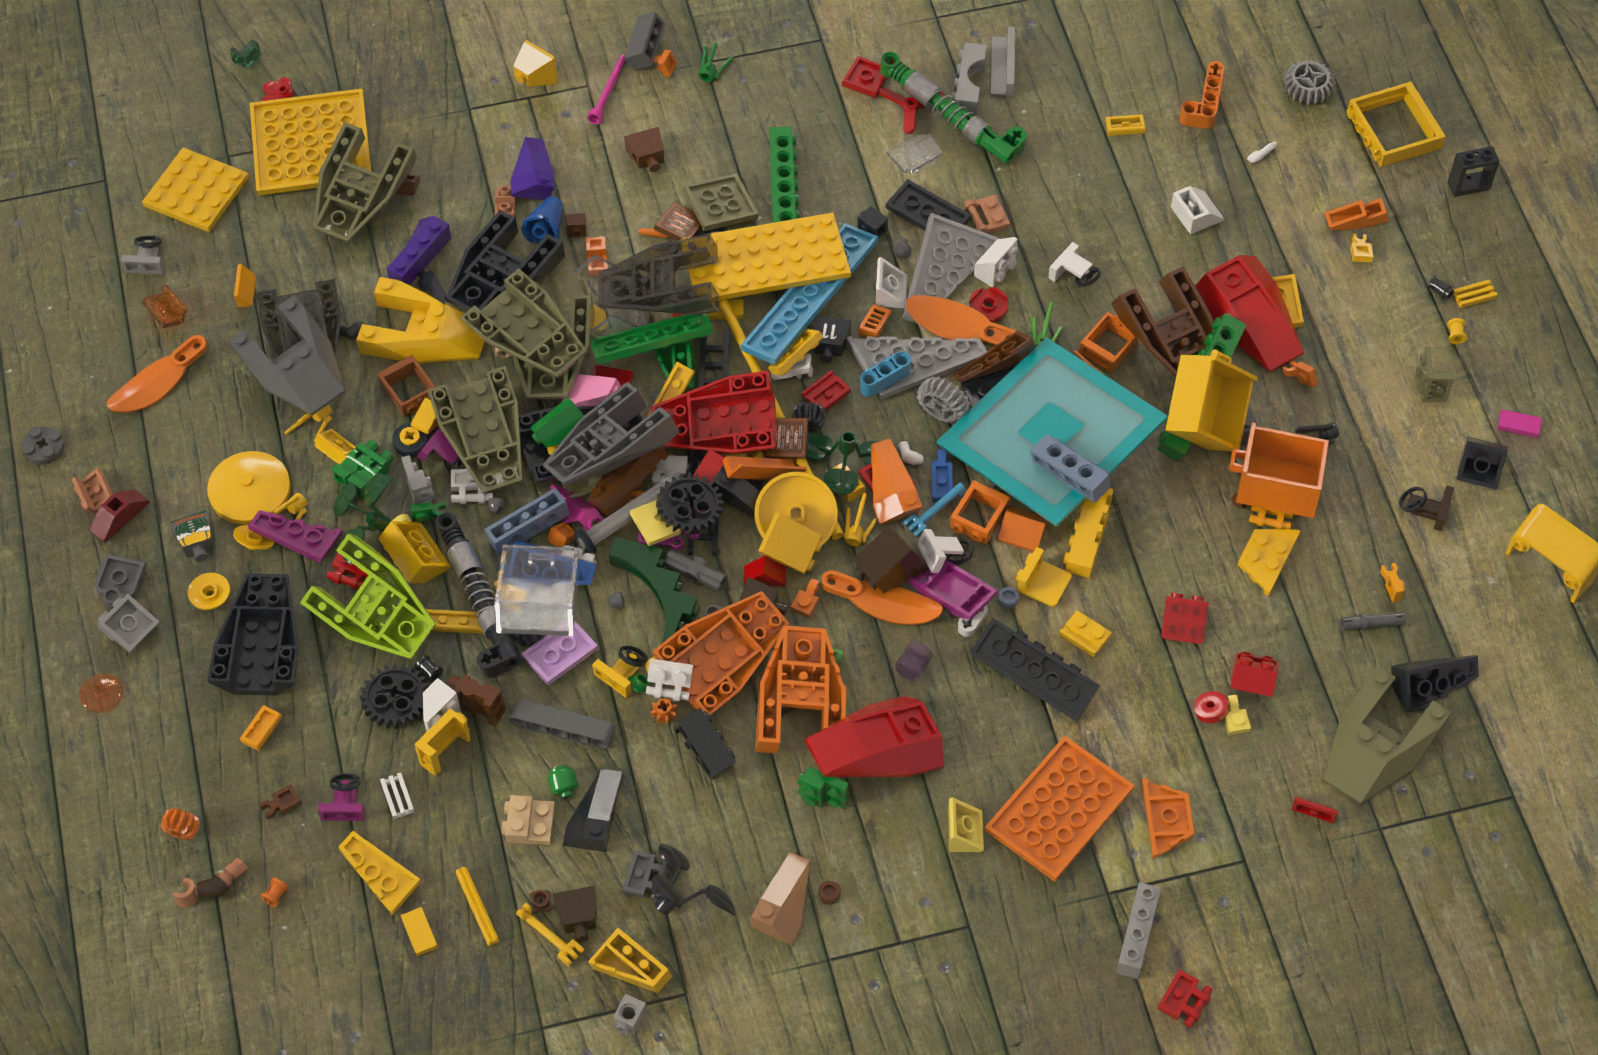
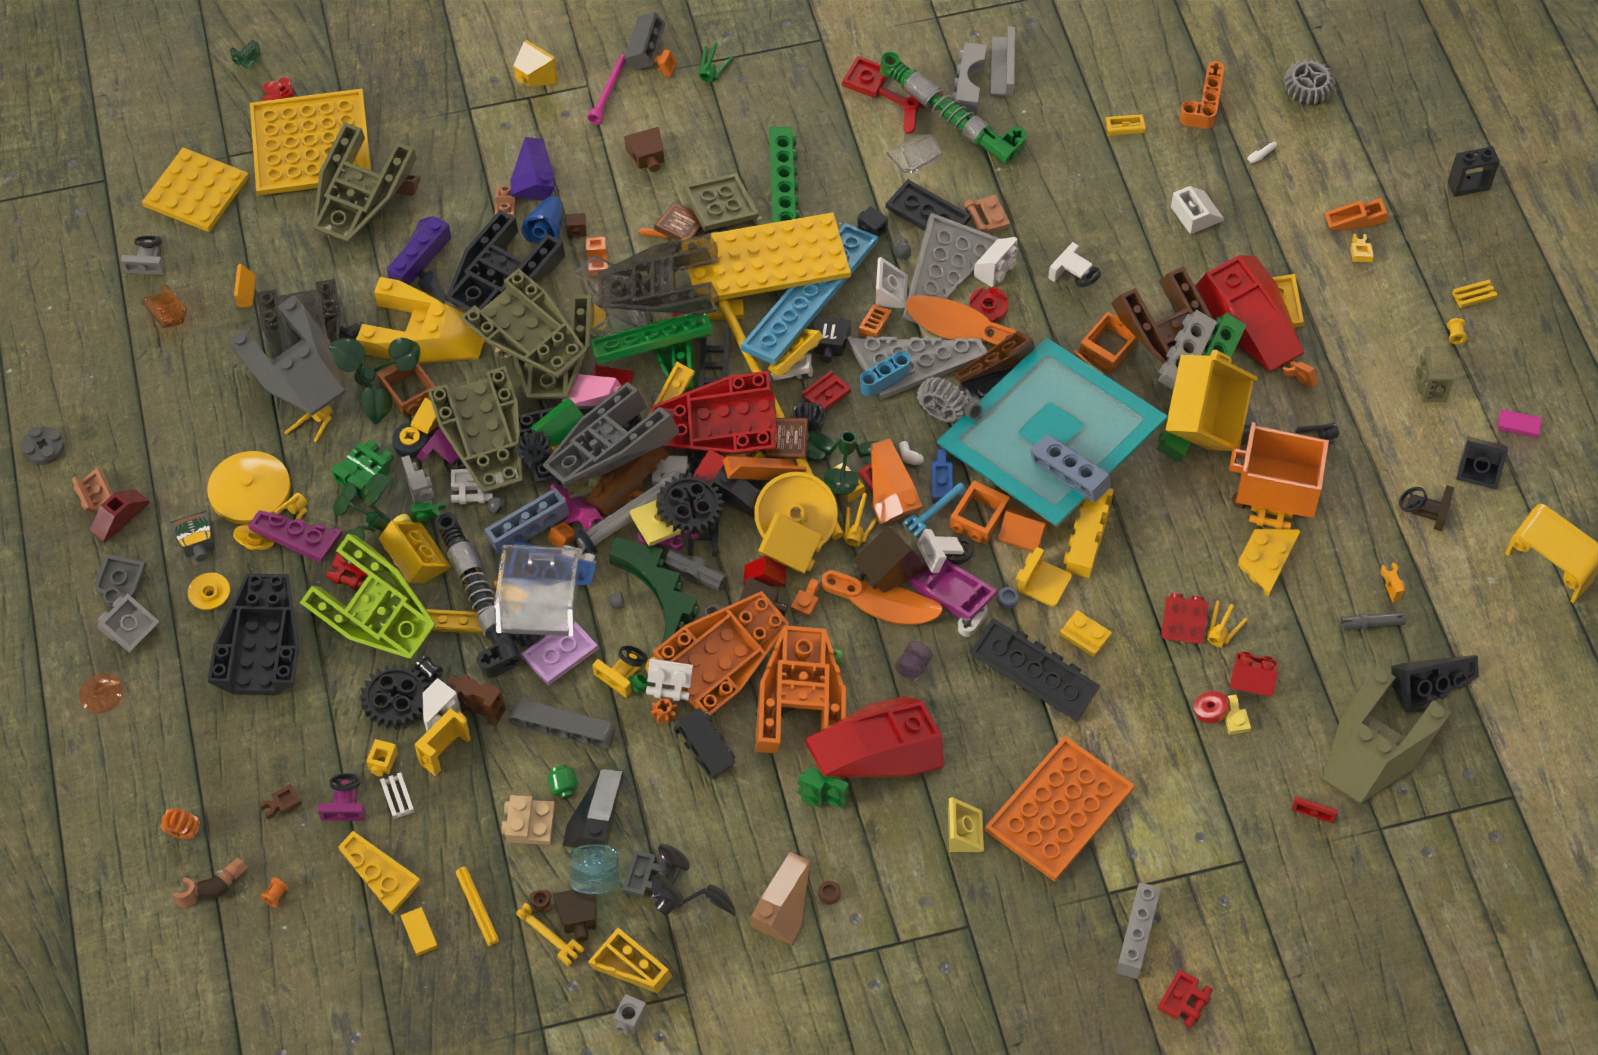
(157, 379): orange plant -> none
(261, 728): light orange plate -> none
(333, 445): yellow slope -> none
(348, 355): none -> dark green plant
(381, 752): none -> yellow brick
(533, 447): none -> black gear
(594, 869): none -> clear light blue wheel
(973, 411): none -> dark grey hinge
(1041, 336): bright green plant -> none
(1167, 817): orange wing -> none
(1202, 327): none -> light grey brick
(1218, 635): none -> yellow plant
(1419, 110): yellow window -> none
(1440, 288): black pin -> none

